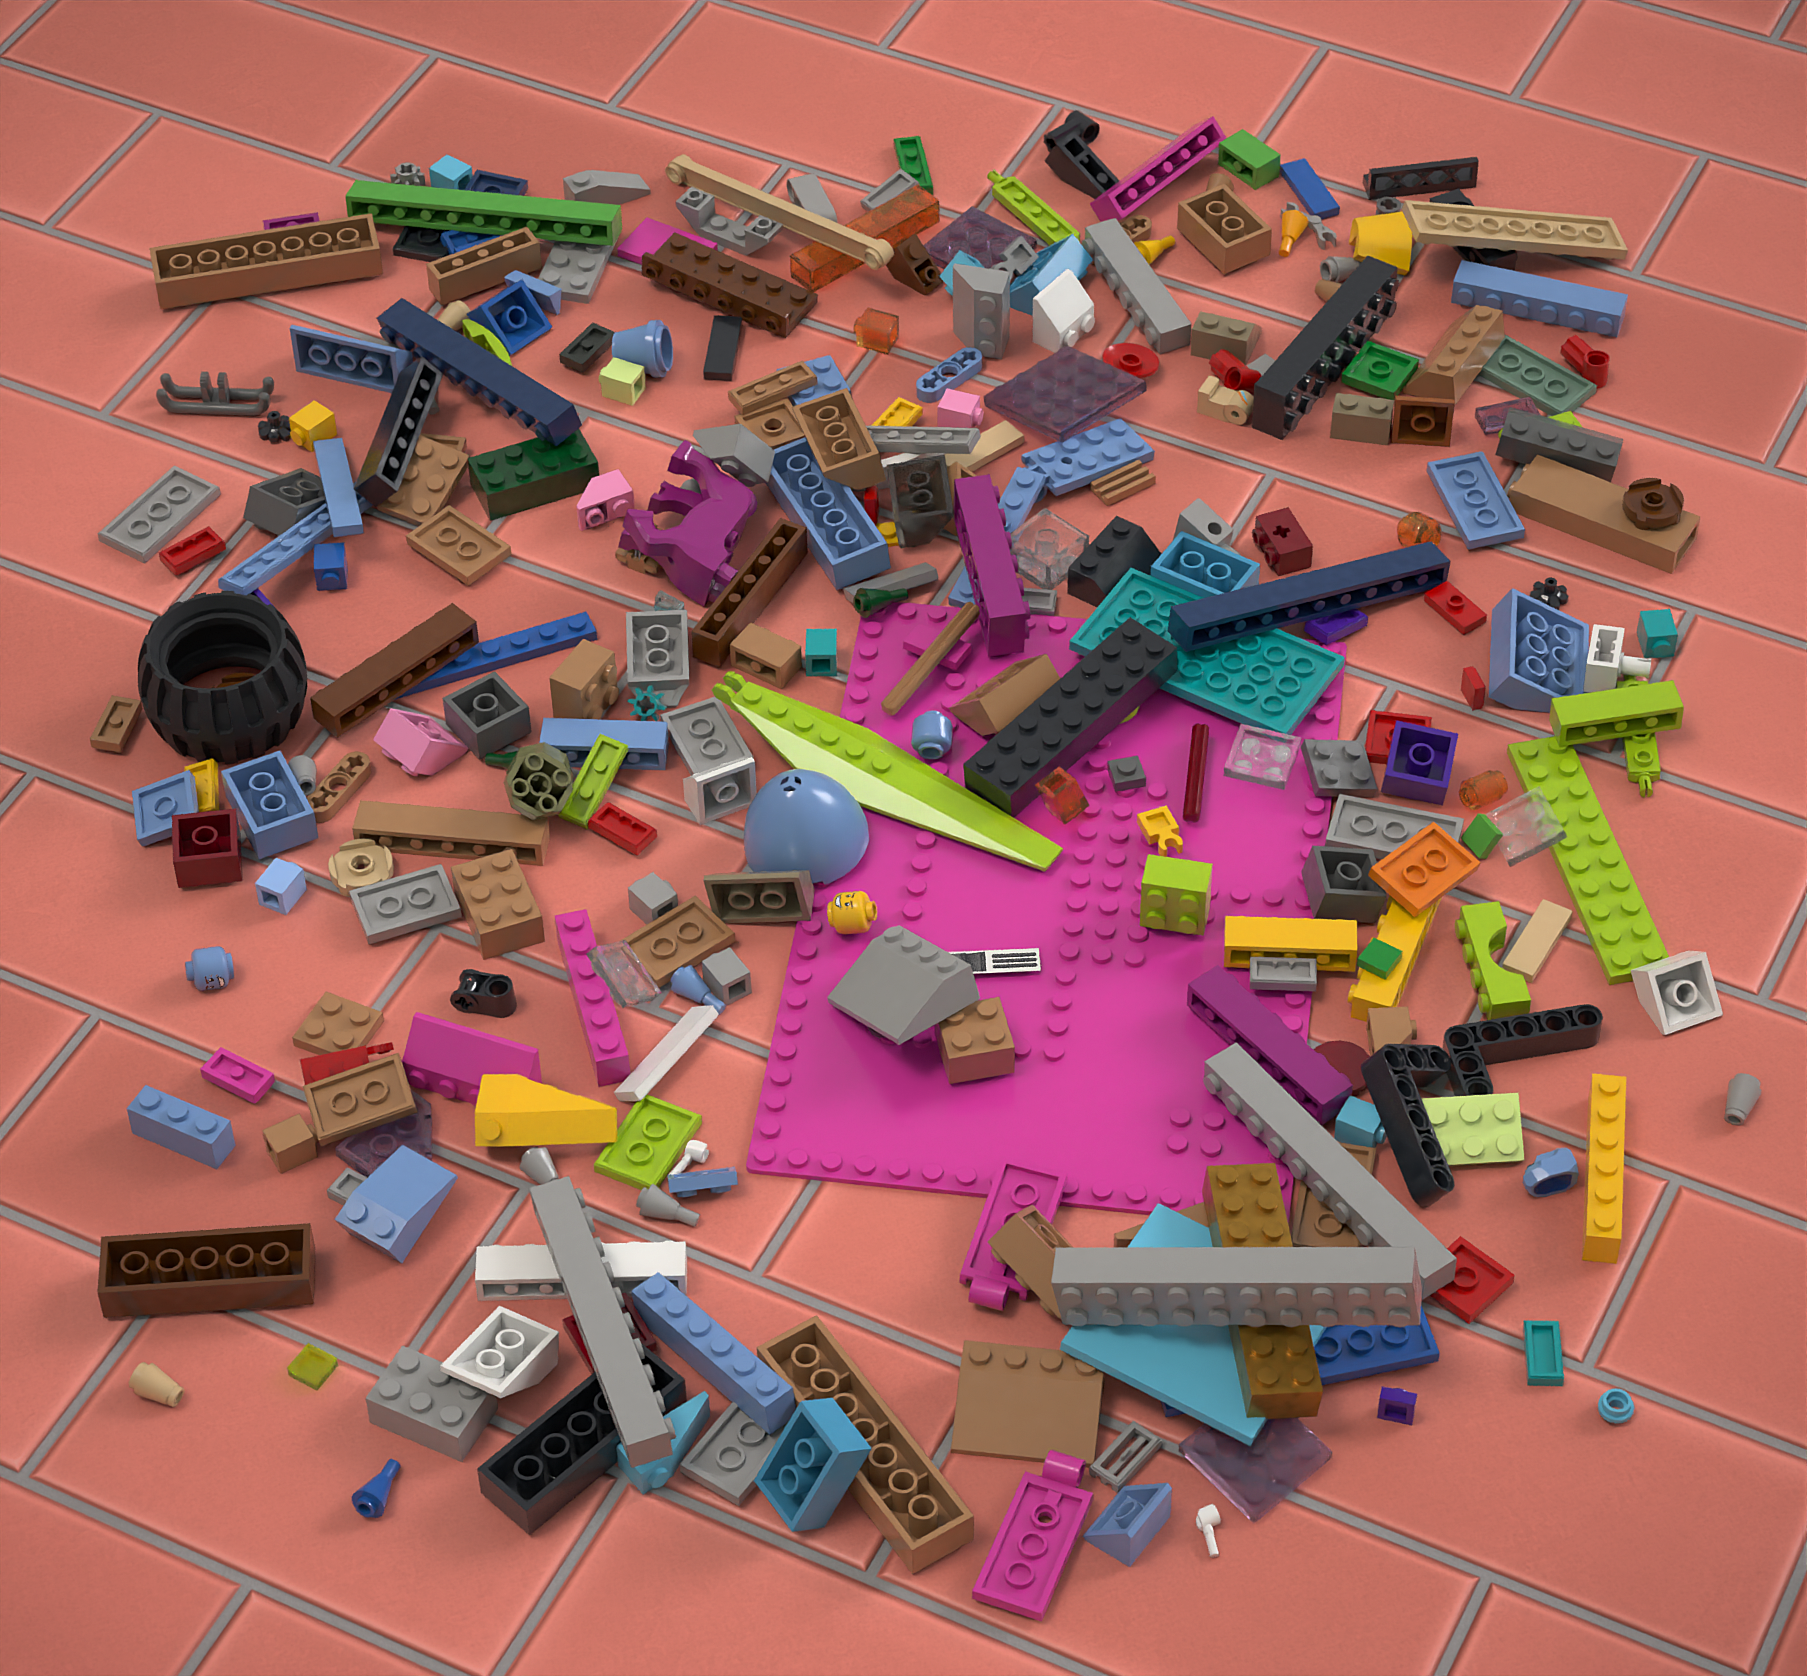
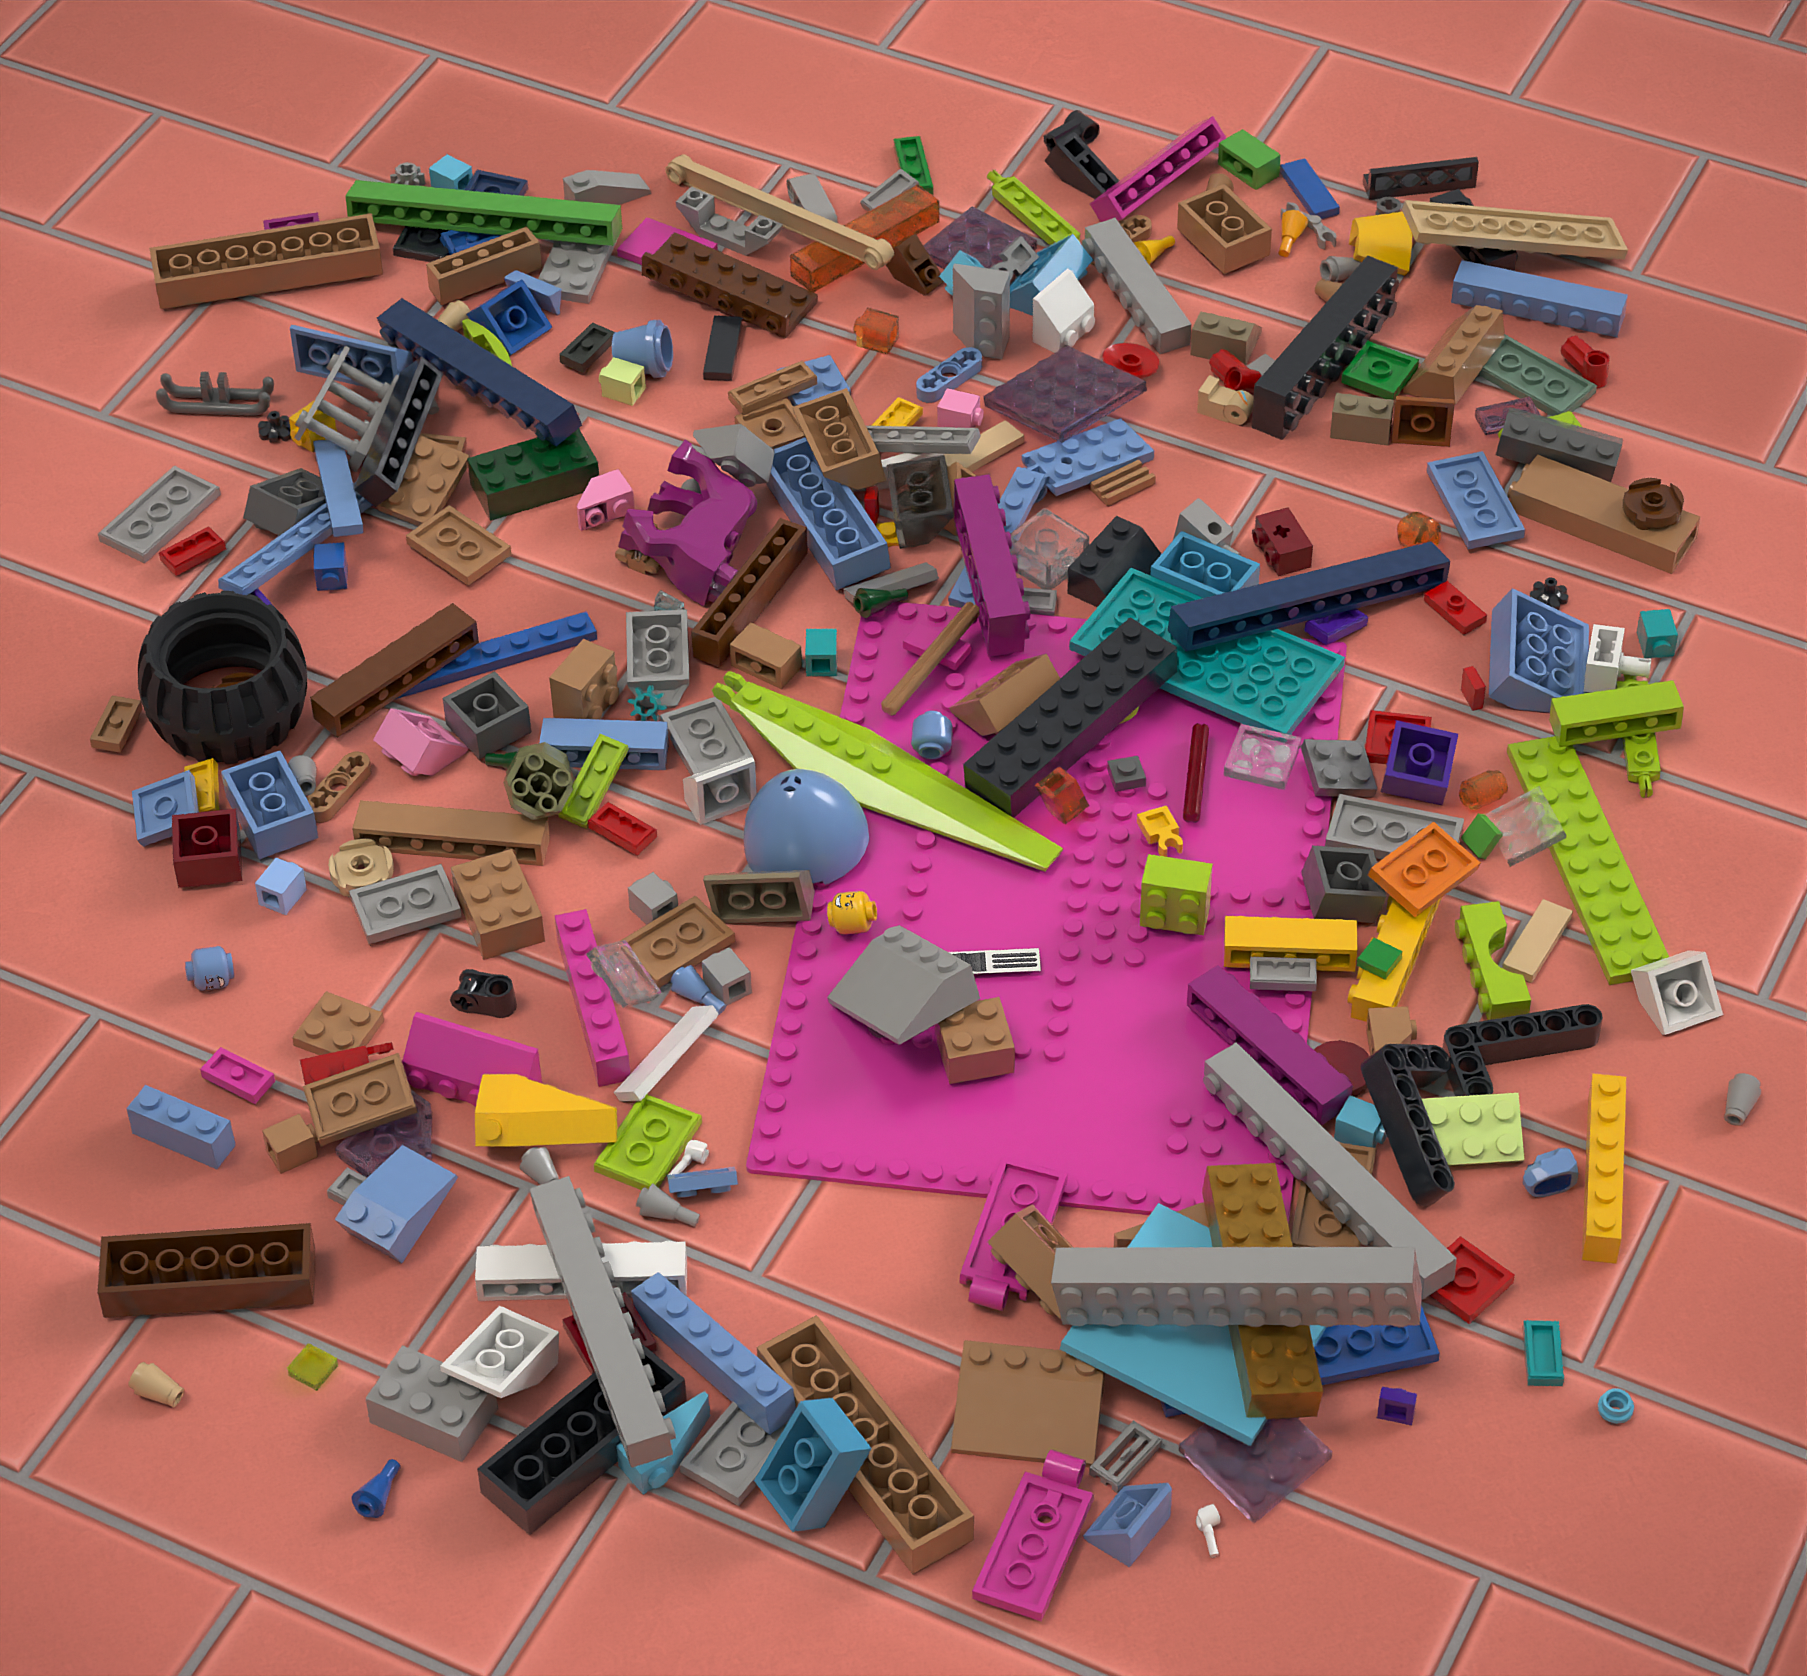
(366, 429): none -> light grey fence

